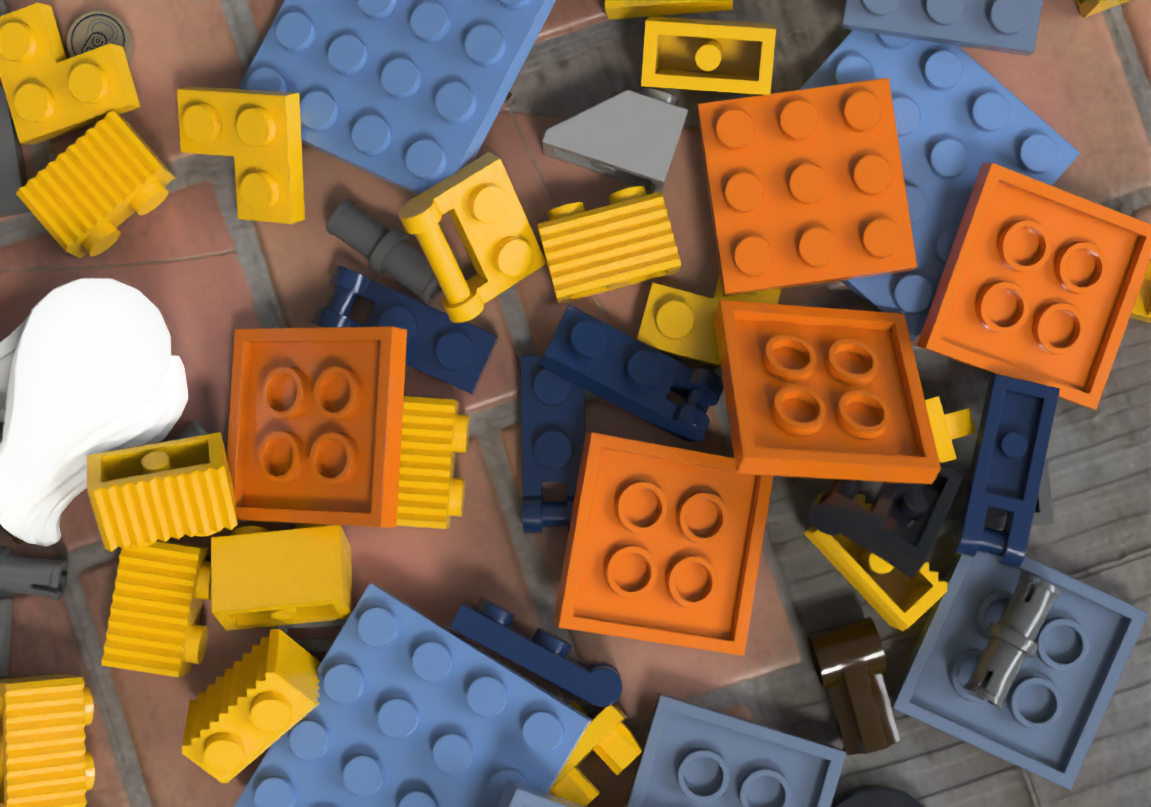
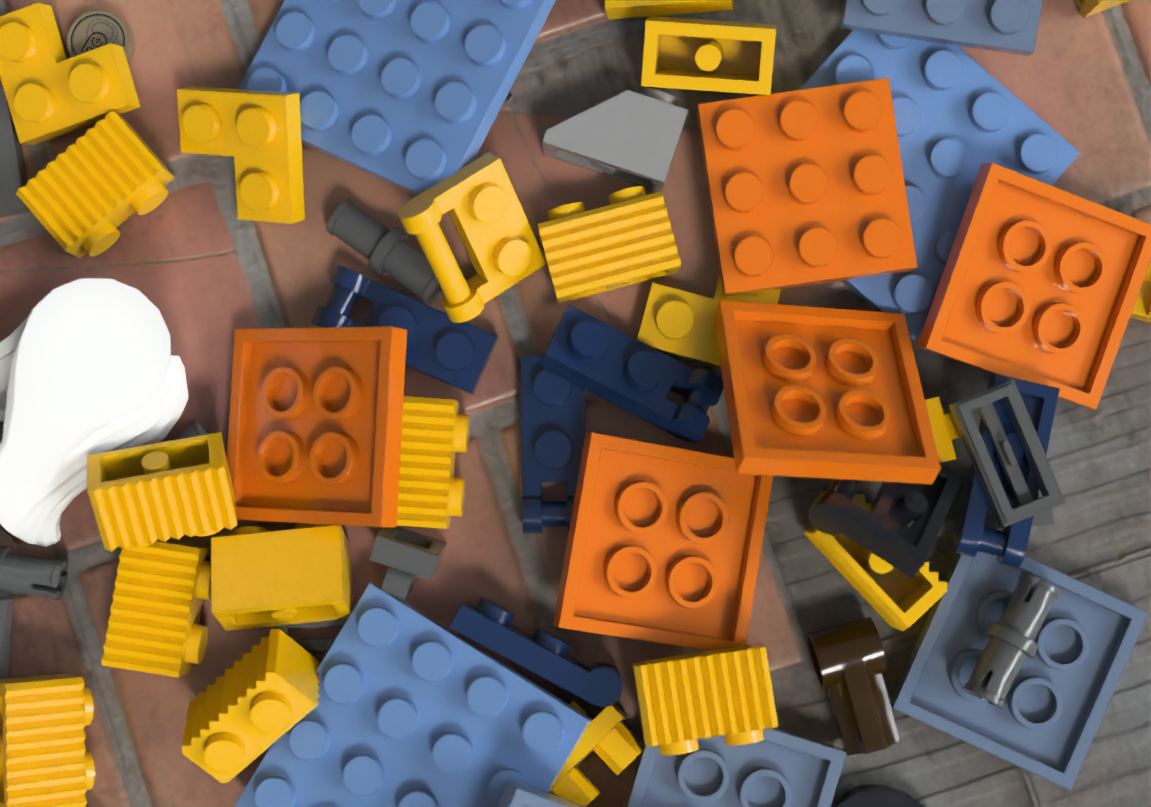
(407, 556): none -> dark grey tile
(705, 698): none -> yellow brick
(983, 464): none -> dark grey tile

